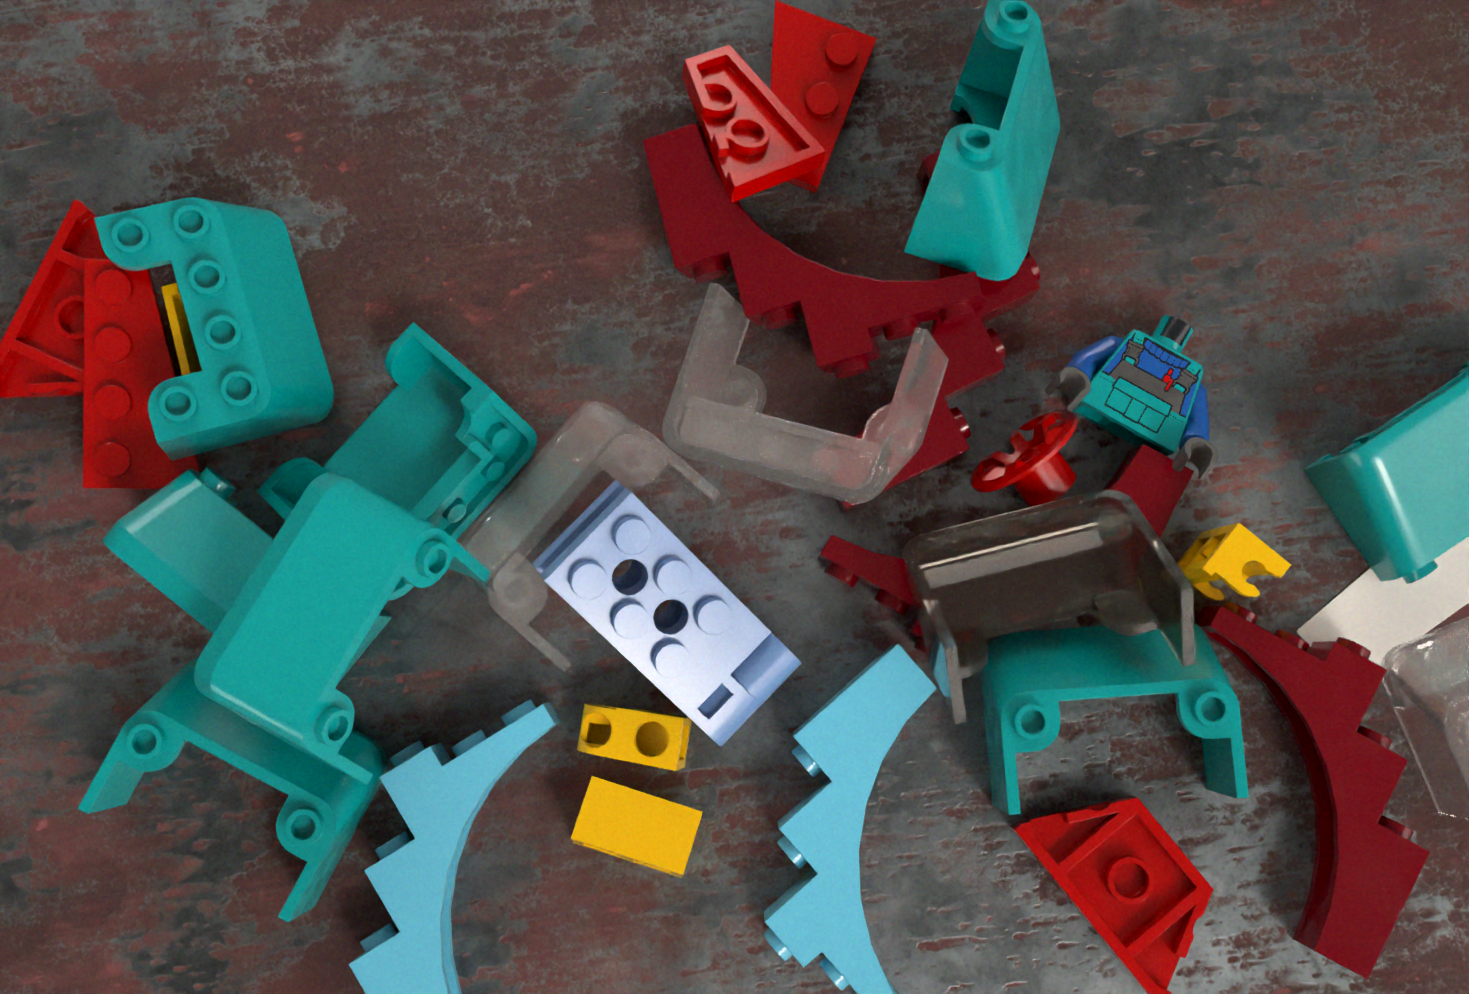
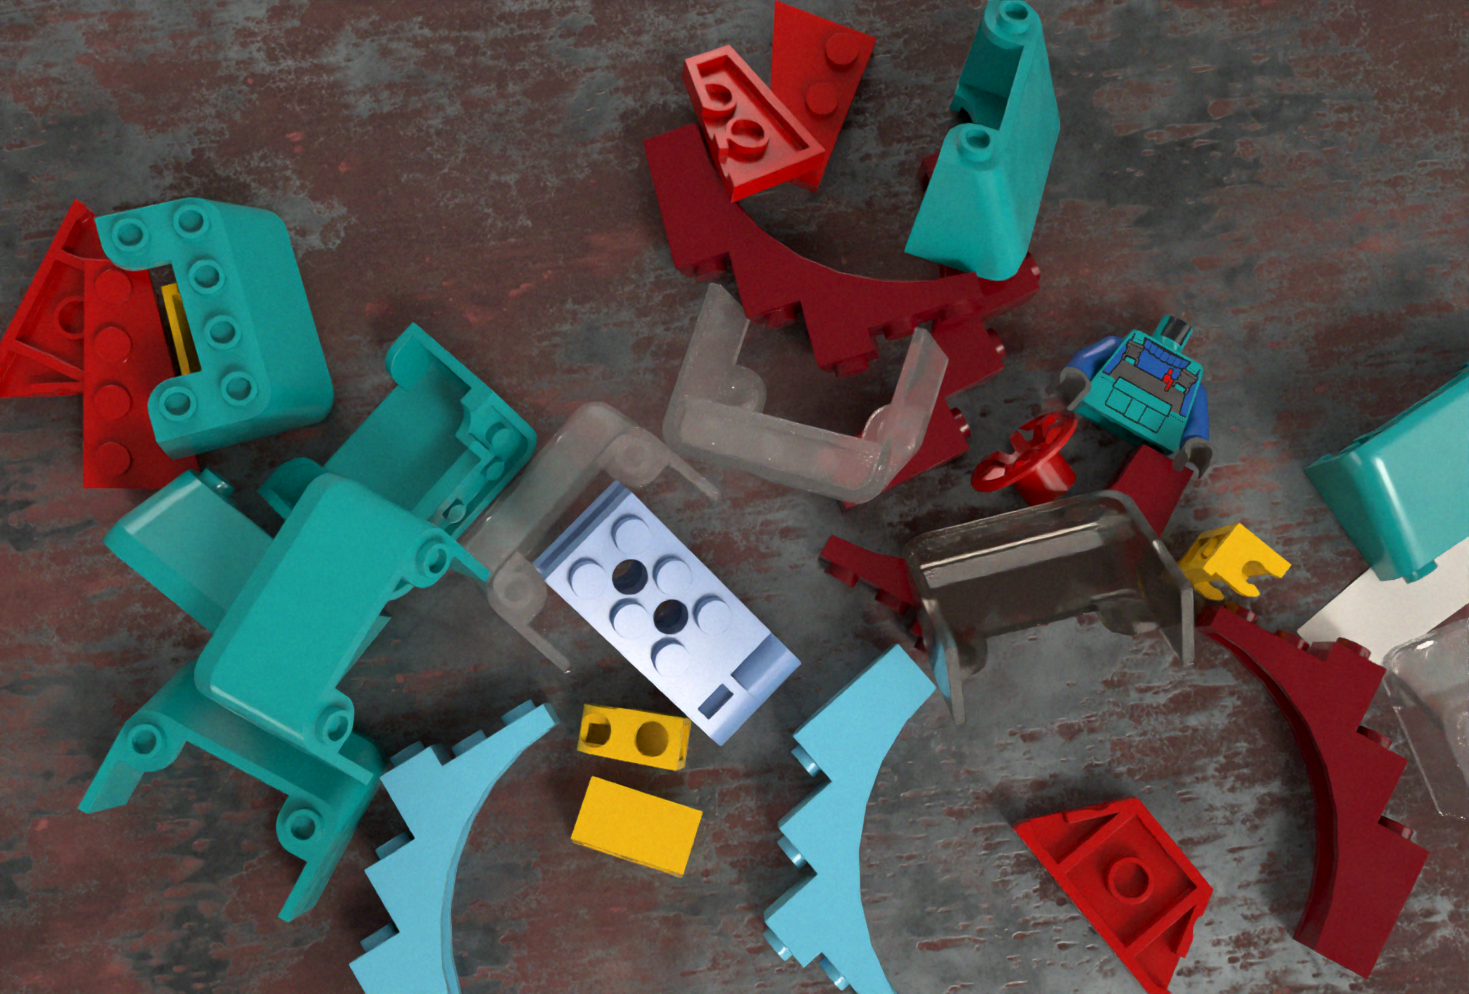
(1041, 667): teal windscreen -> none

